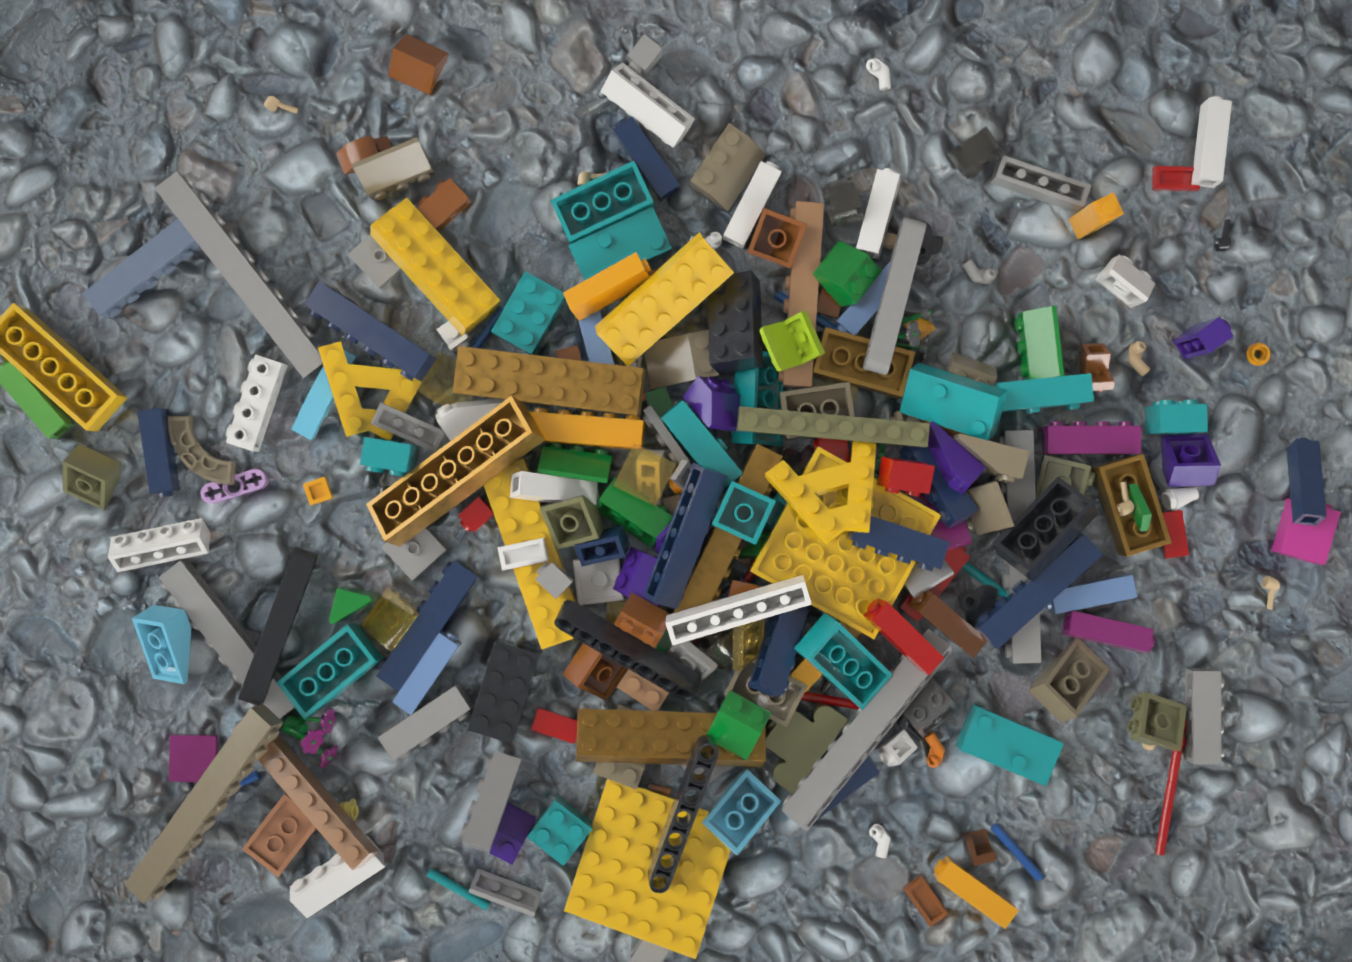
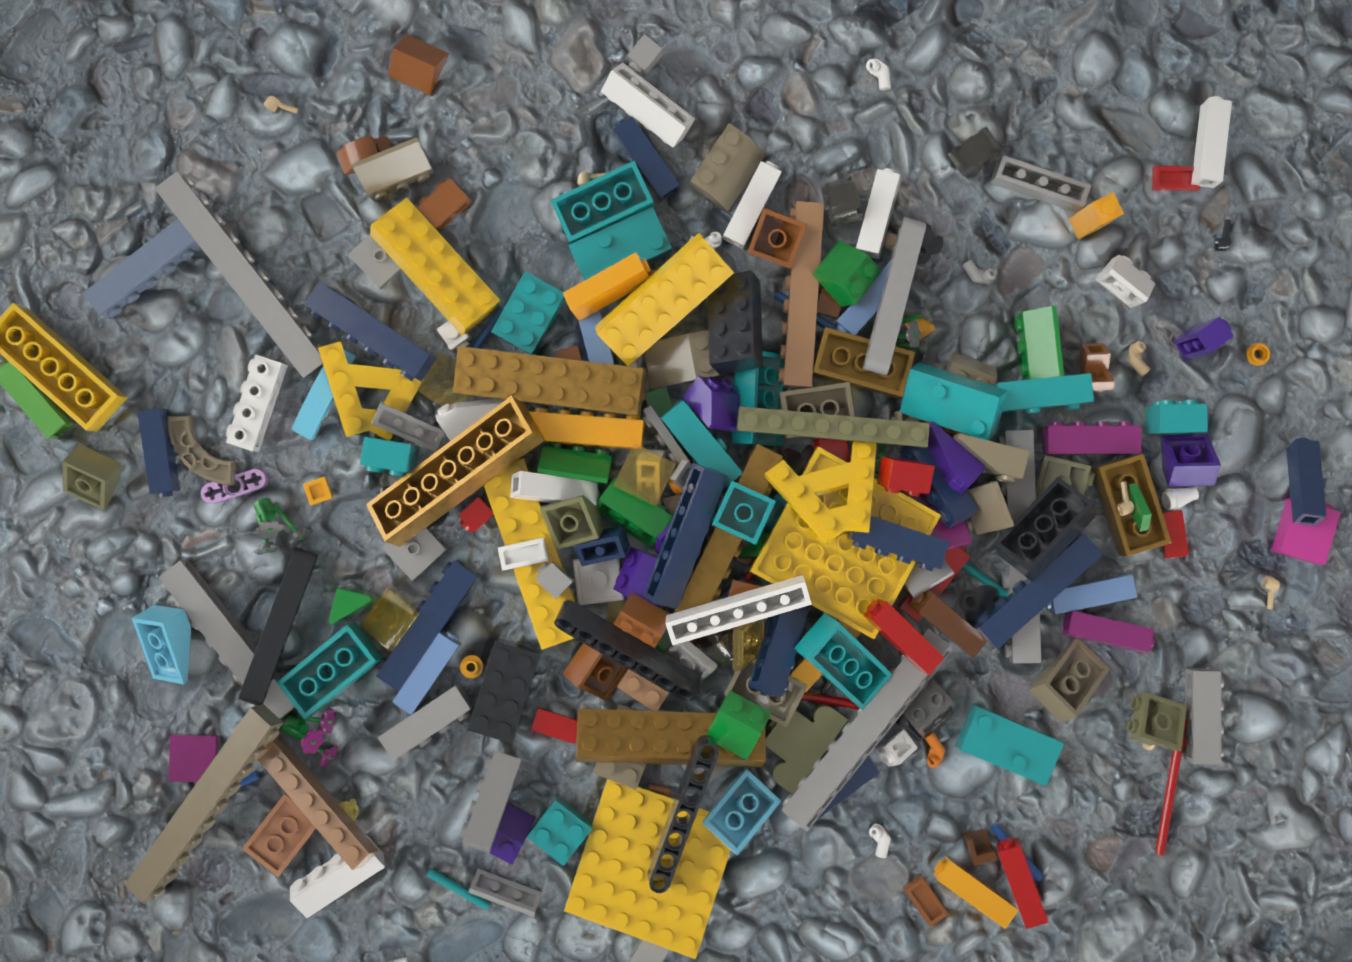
(159, 545): white brick -> none
(265, 513): none -> plant
(476, 661): none -> light orange plate
(792, 341): lime bracket -> none
(1022, 882): none -> red brick

